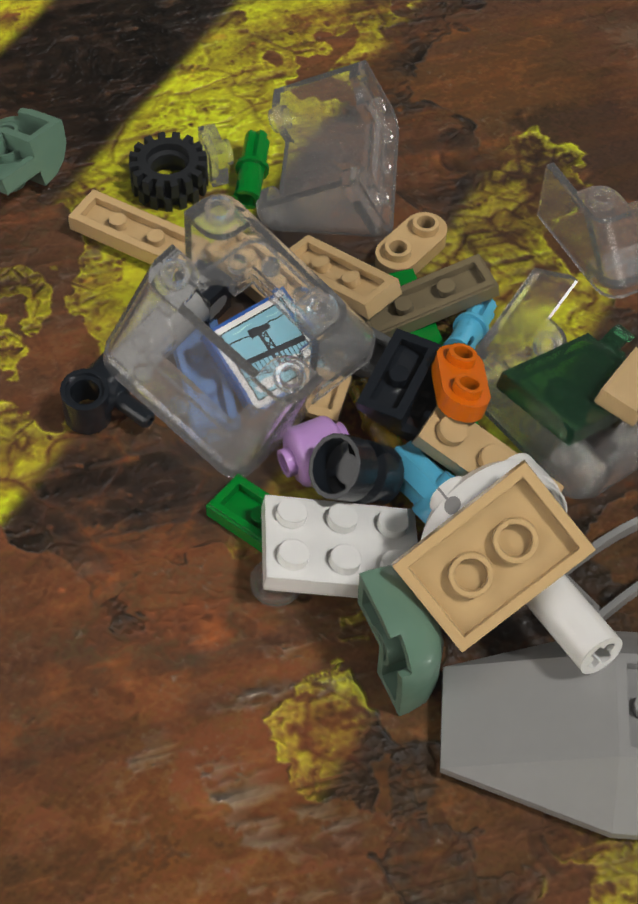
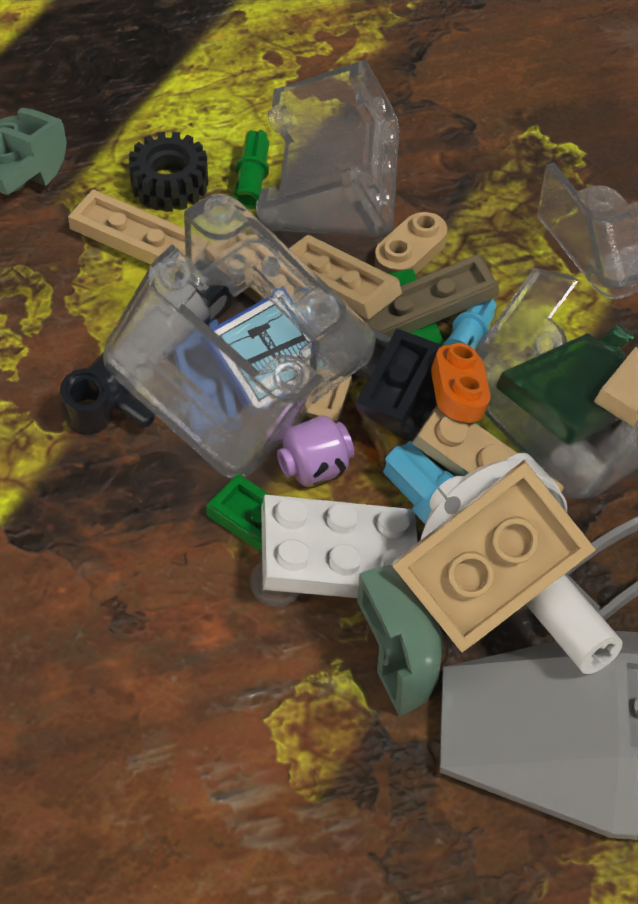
(218, 154): clear plate -> none
(356, 470): black wheel -> none

